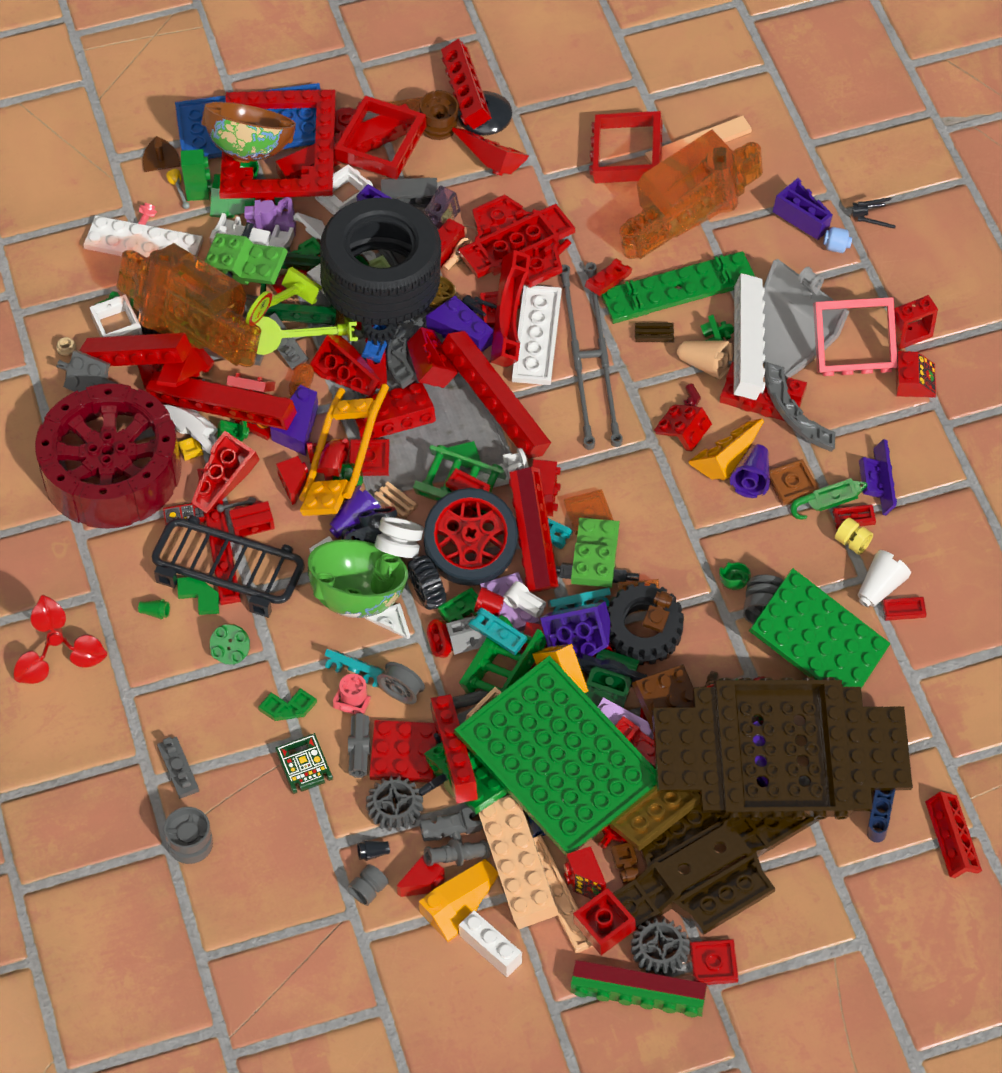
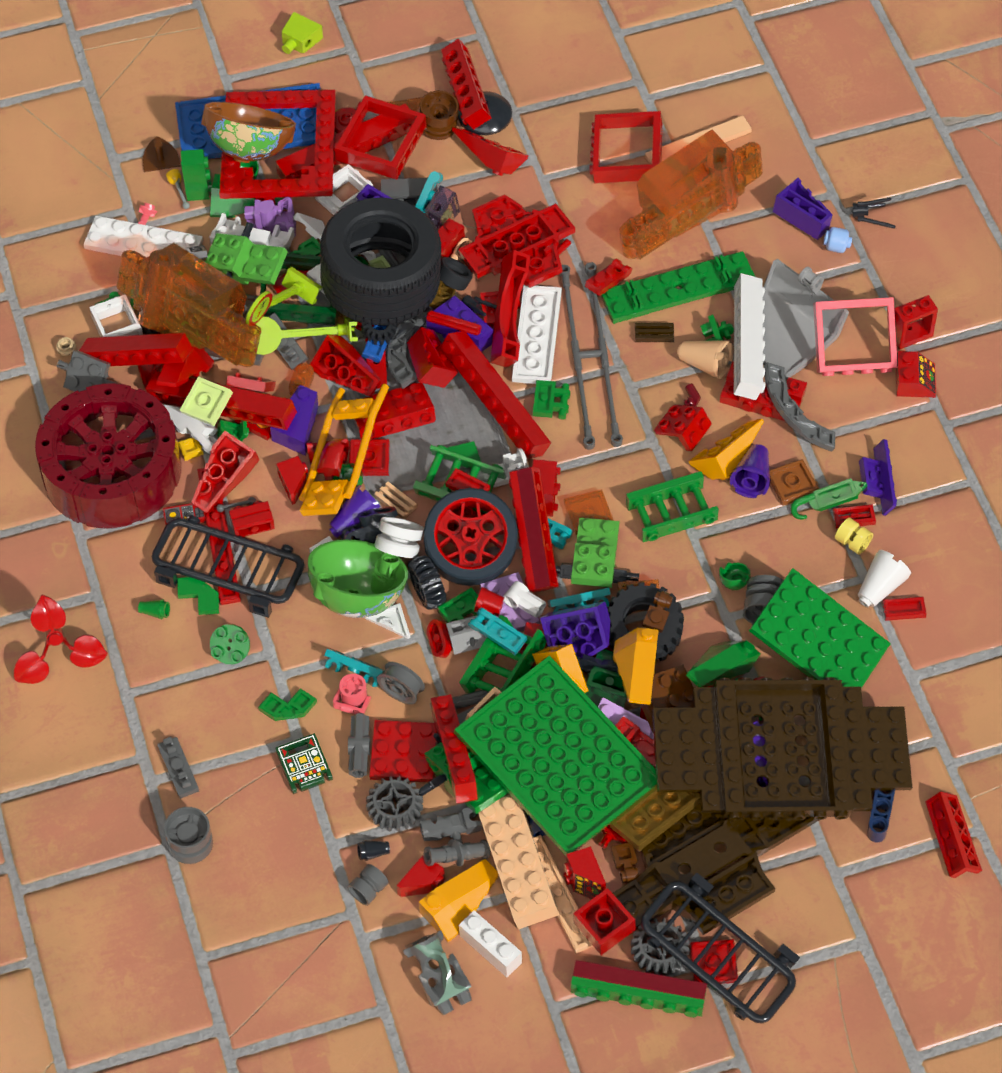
(198, 251): none -> dark grey plate
(206, 401): none -> yellowish green plate
(300, 34): none -> lime torso
(428, 190): none -> teal plate
(446, 985): none -> dark grey hips
(454, 323): none -> red axle
(455, 274): none -> black tyre
(544, 399): none -> green plate
(636, 662): none -> light orange wedge
(671, 489): none -> green fence
(723, 661): none -> green wedge
(784, 955): none -> black bar

